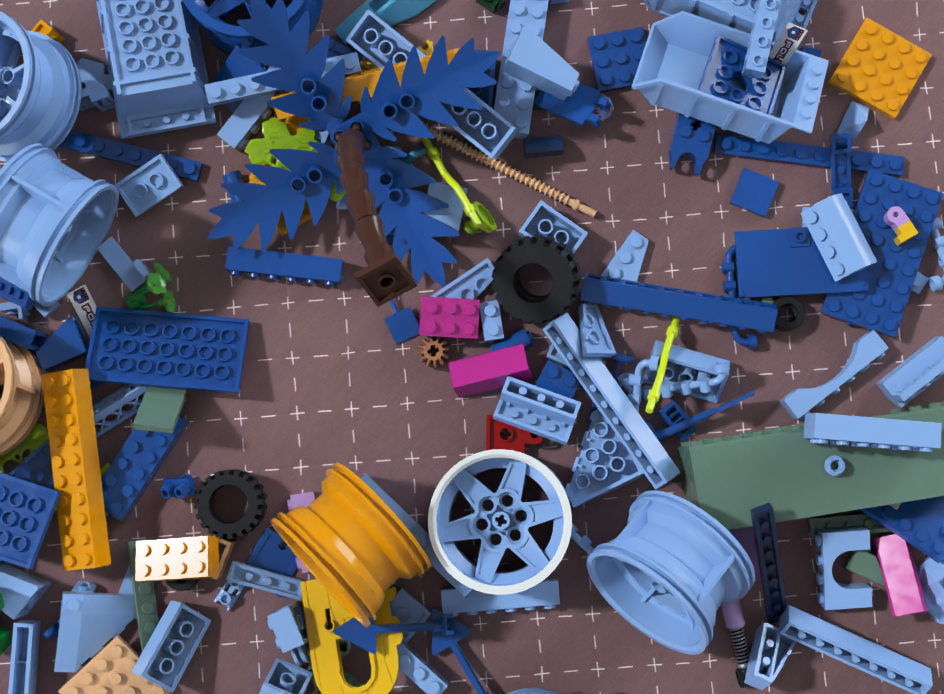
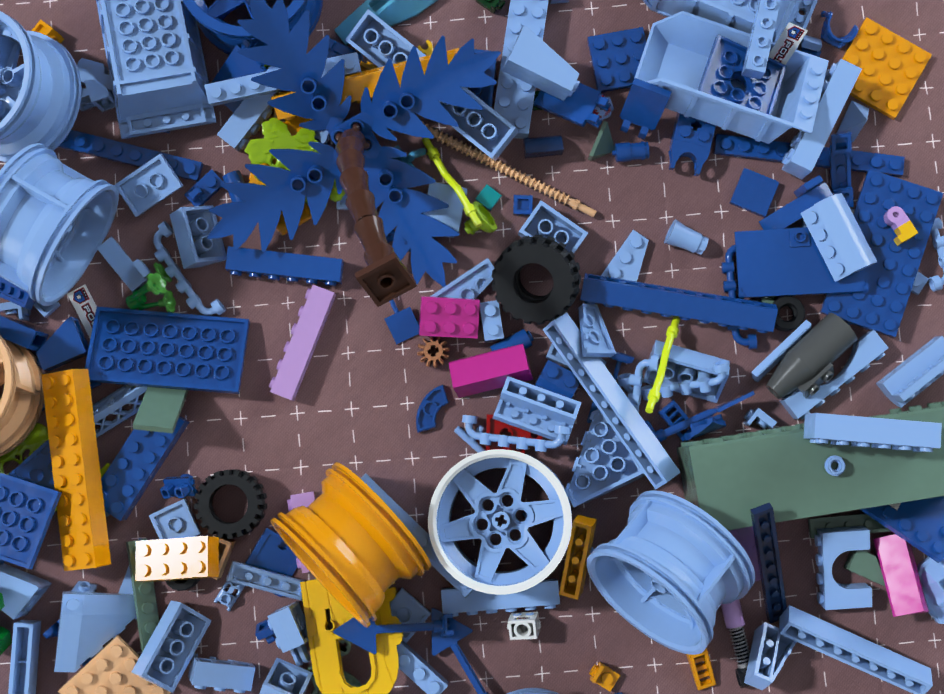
(173, 270): none -> light blue bar
(175, 521): none -> light blue plate
(191, 230): none -> light blue slope
(204, 189): none -> blue hinge
(221, 674): none -> light blue wedge
(263, 631): none -> blue tile
(303, 342): none -> lavender brick
(429, 408): none -> blue tile
(470, 441): none -> light blue piece
(488, 197): none -> teal tile
(521, 442): none -> light blue bar
(522, 205): none -> blue tile
(524, 625): none -> white head
(576, 557): none -> light orange brick
(603, 143): none -> sand green slope
(603, 676): none -> light orange bracket
(631, 151): none -> blue piece
(644, 106): none -> blue tile
(686, 238): none -> light blue plant
(704, 656): none -> light orange slope
(705, 426): none -> blue slope
(762, 418): none -> light blue bracket
(779, 353): none -> light blue tile
(791, 212): none -> blue slope
(808, 186): none -> blue tile
(811, 43): none -> light blue tile
(812, 358): none -> dark grey piece
(828, 37): none -> blue helmet
(835, 92): none -> light blue brick

